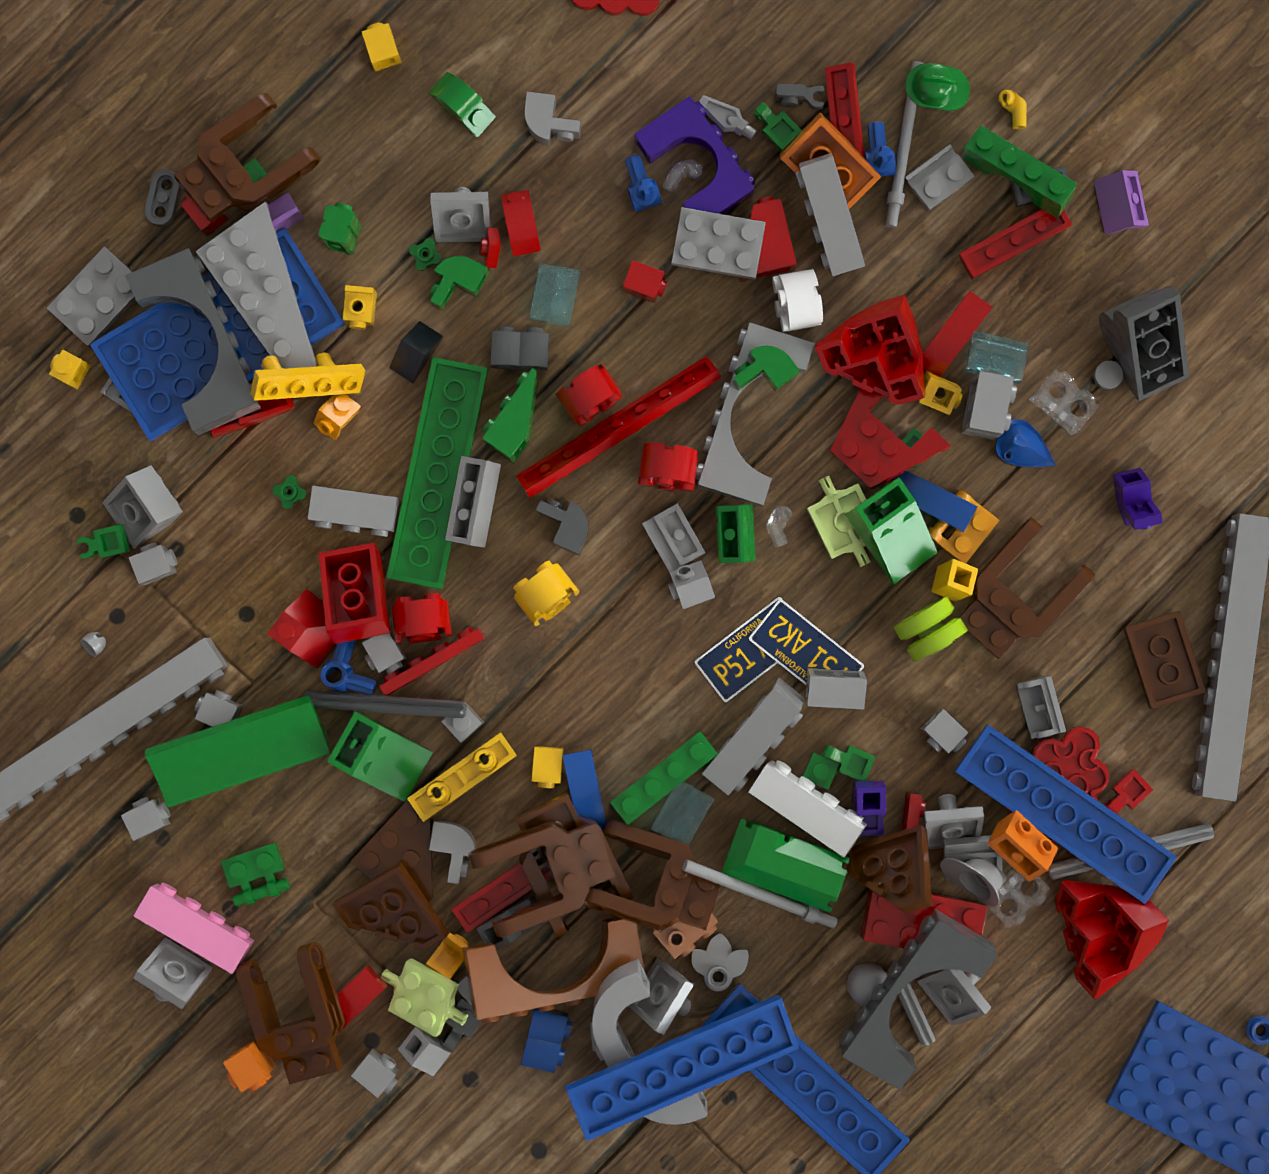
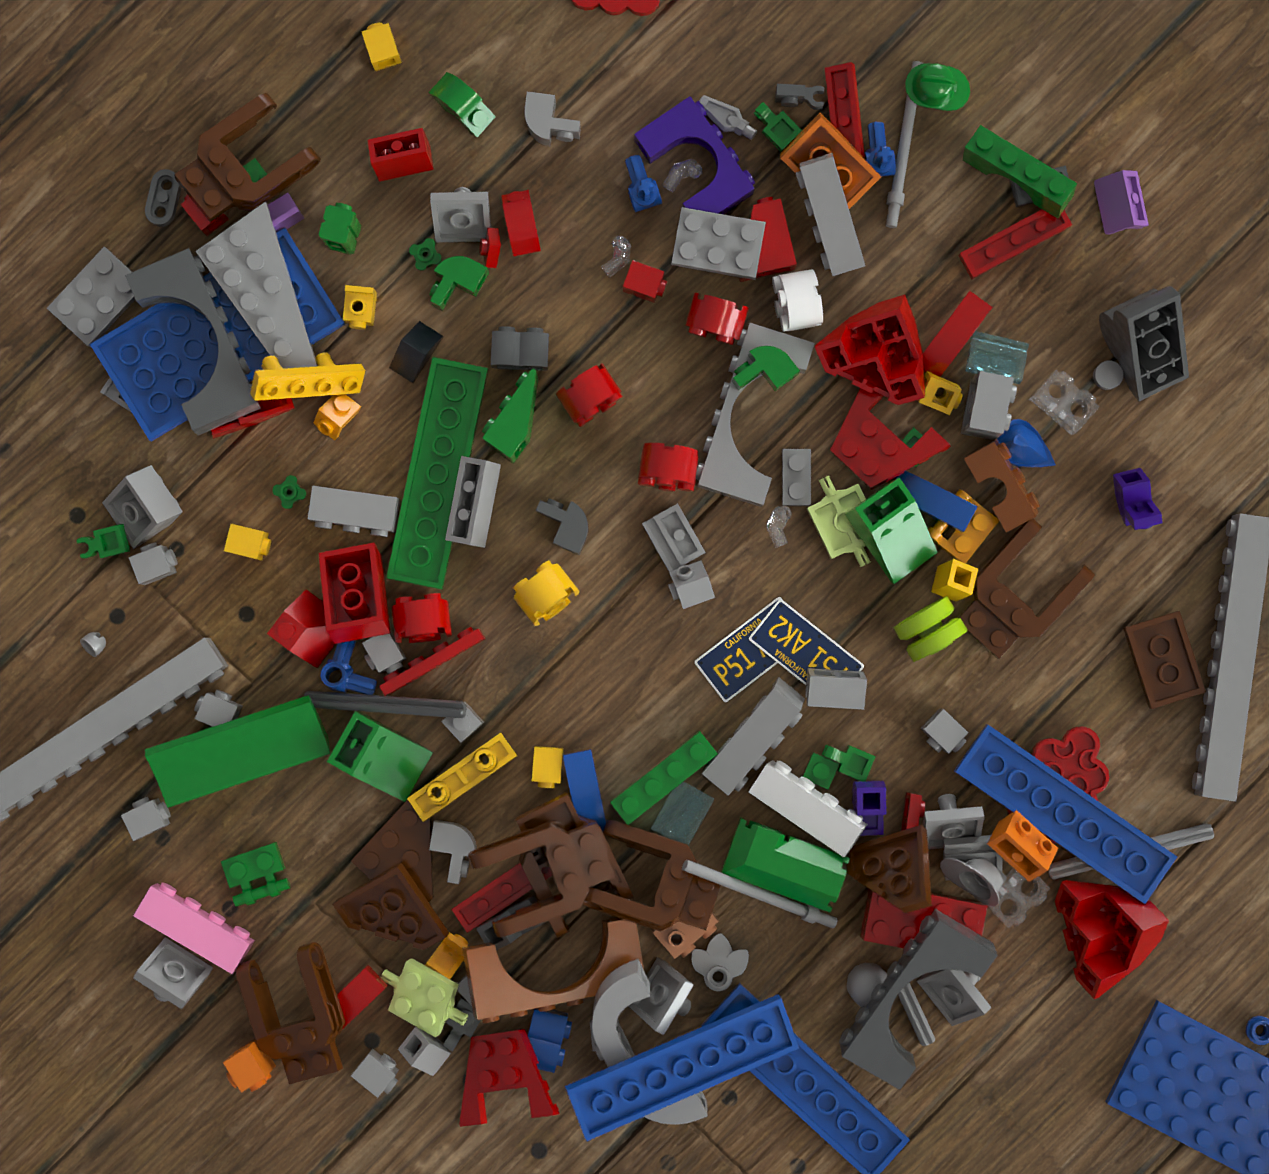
(69, 368): yellow brick -> none
(247, 542): none -> yellow brick
(400, 154): none -> red brick
(500, 1064): none -> red wing
(554, 295): clear light blue plate -> none
(618, 426): red plate -> none
(620, 258): none -> clear arm
(716, 317): none -> red brick
(735, 533): green brick -> none
(796, 477): none -> light grey plate
(939, 178): light grey plate -> none
(993, 461): none -> dark orange arch
(1016, 106): yellow arm -> none
(1040, 707): light grey hinge -> none
(1130, 791): red plate -> none

